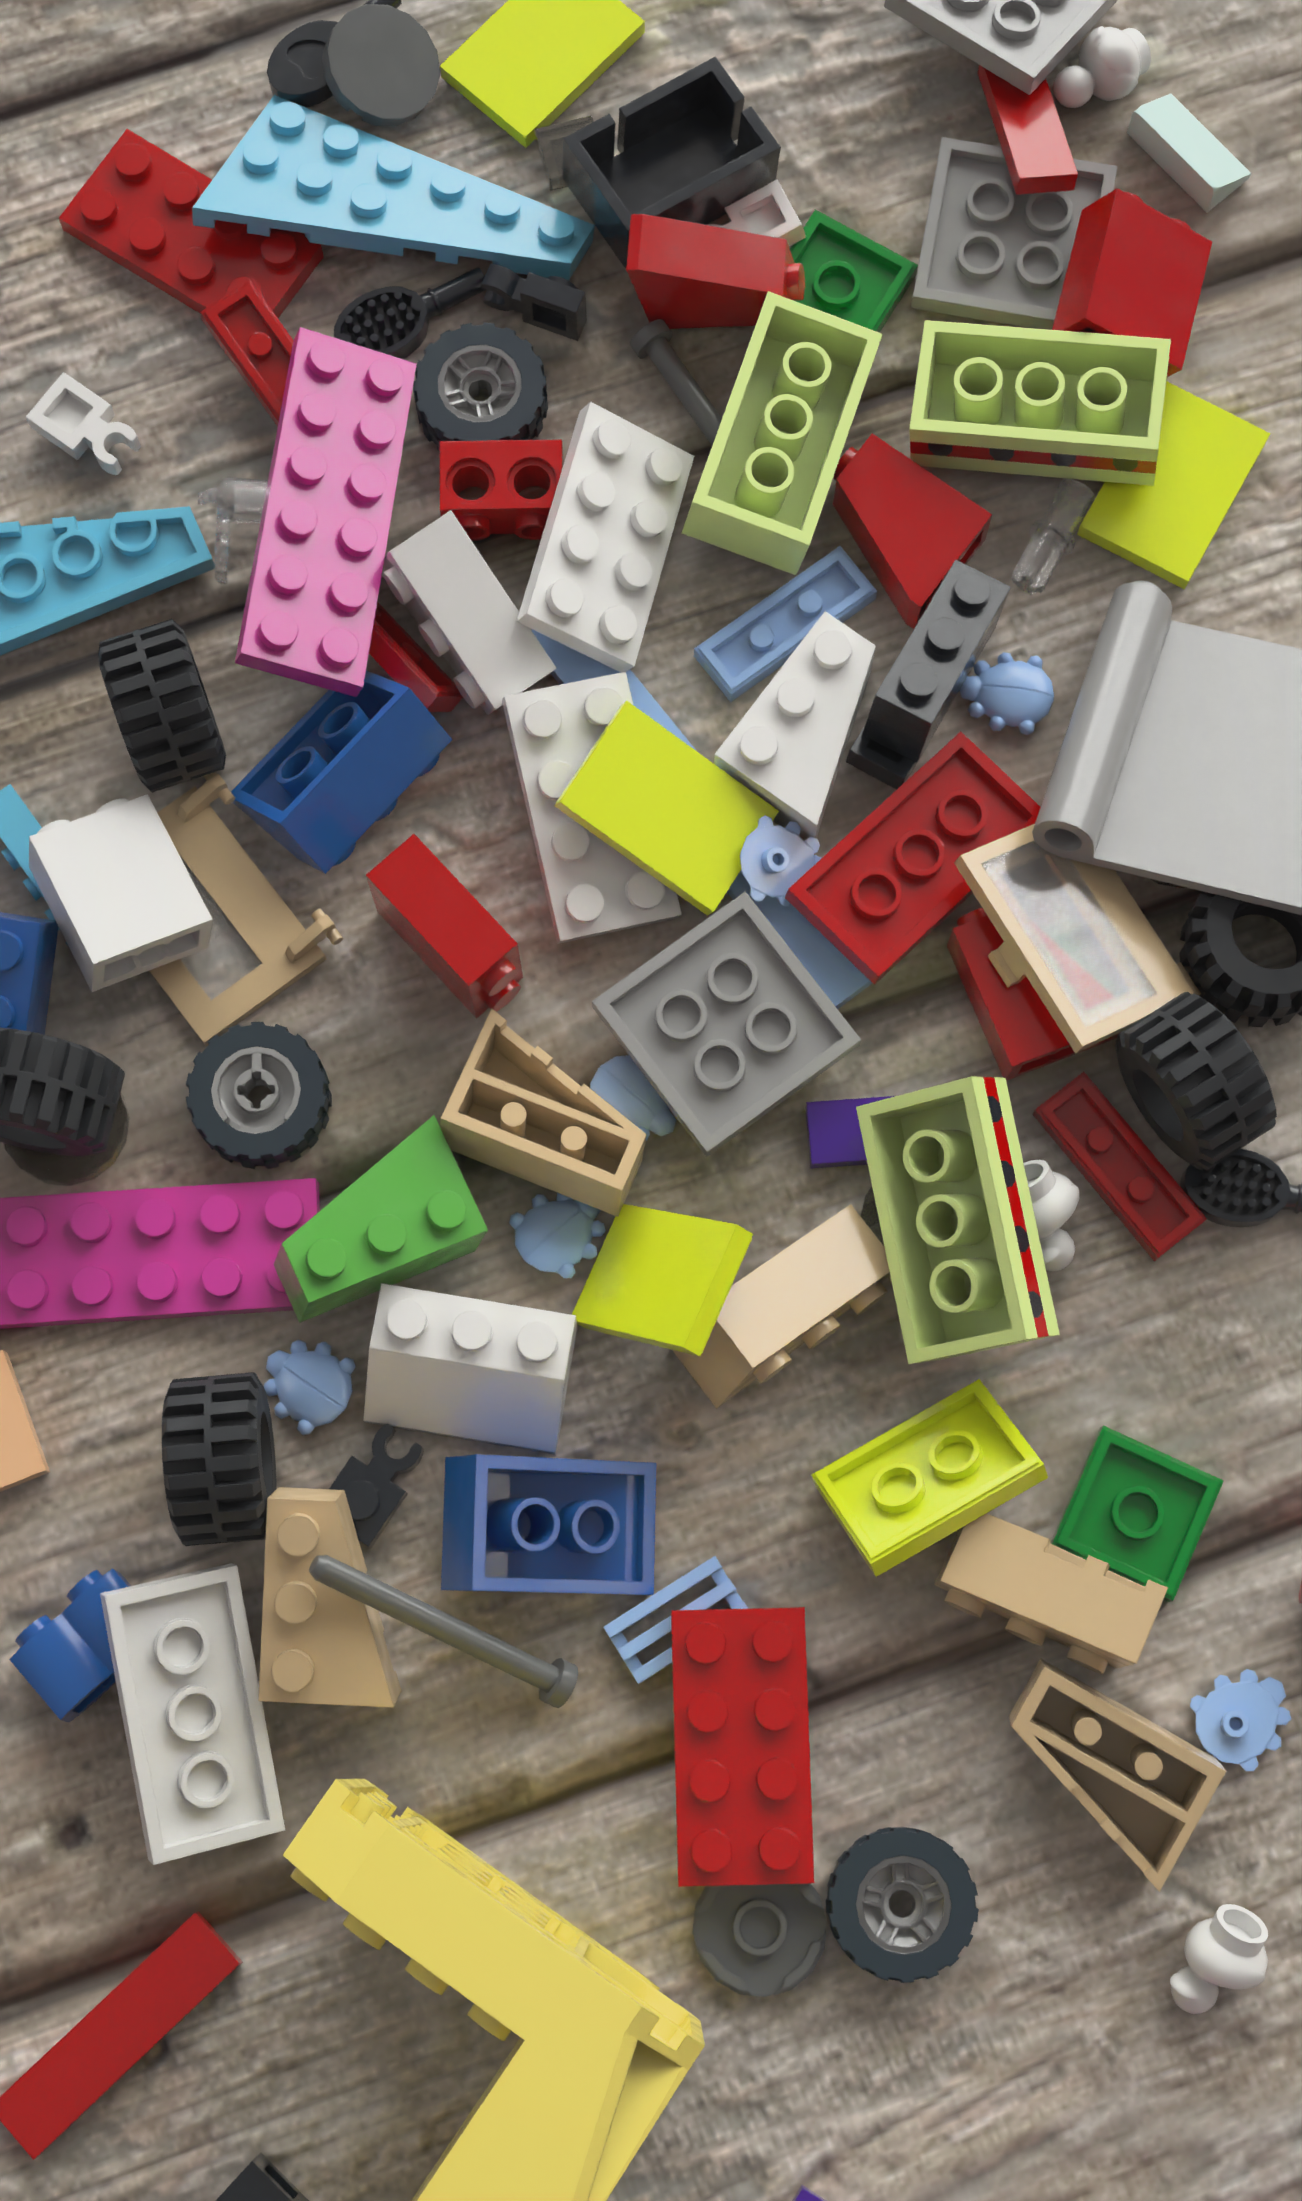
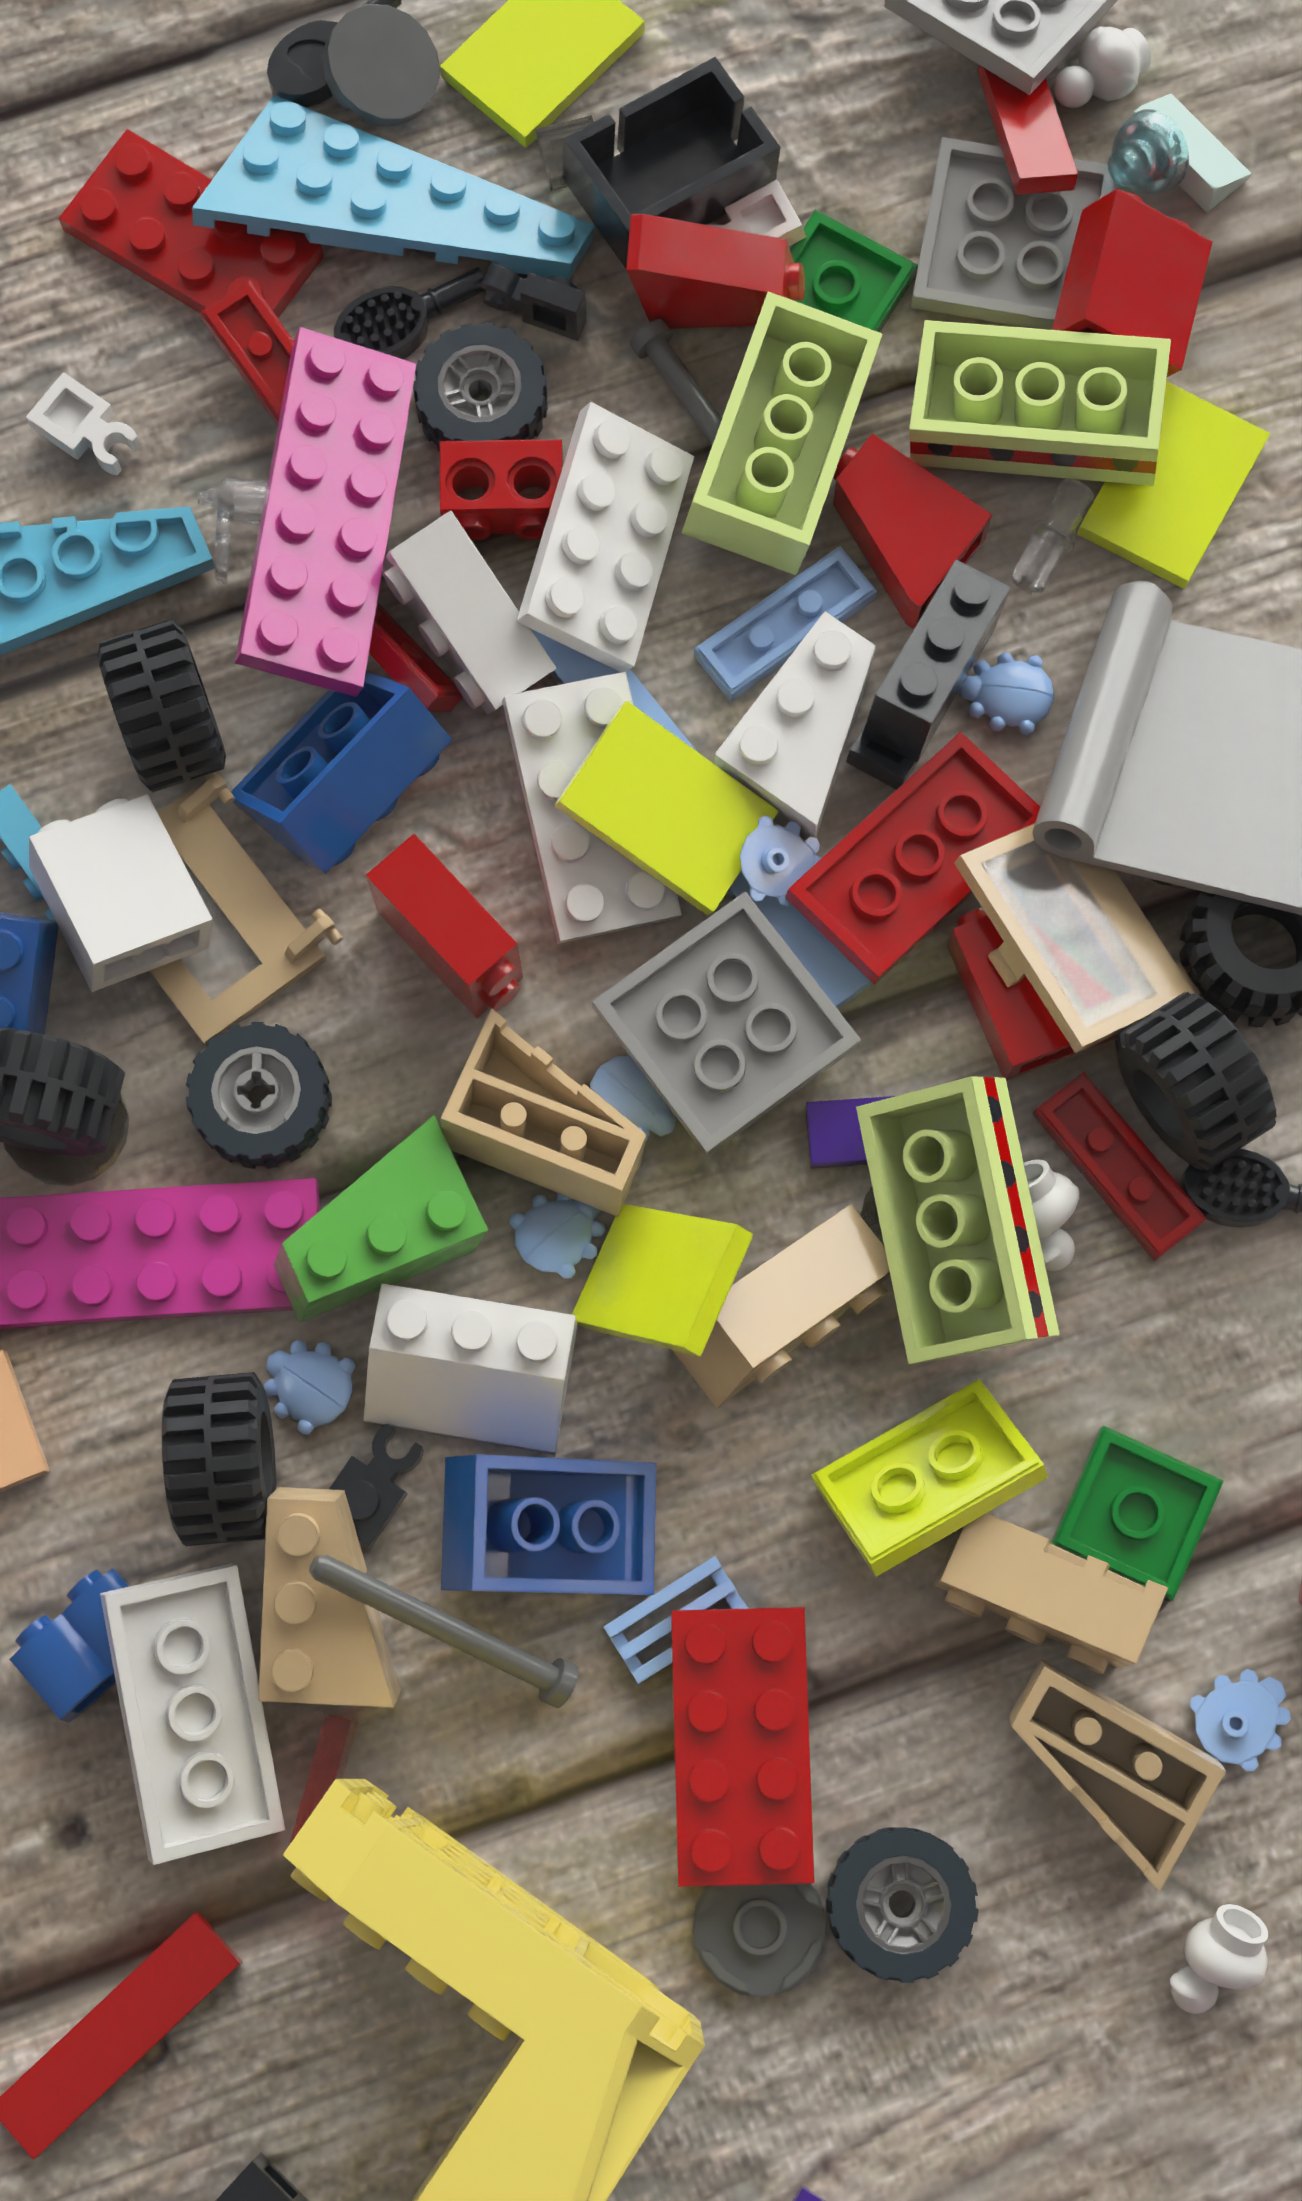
(327, 1764): none -> clear red tile
(1149, 153): none -> clear light blue brick

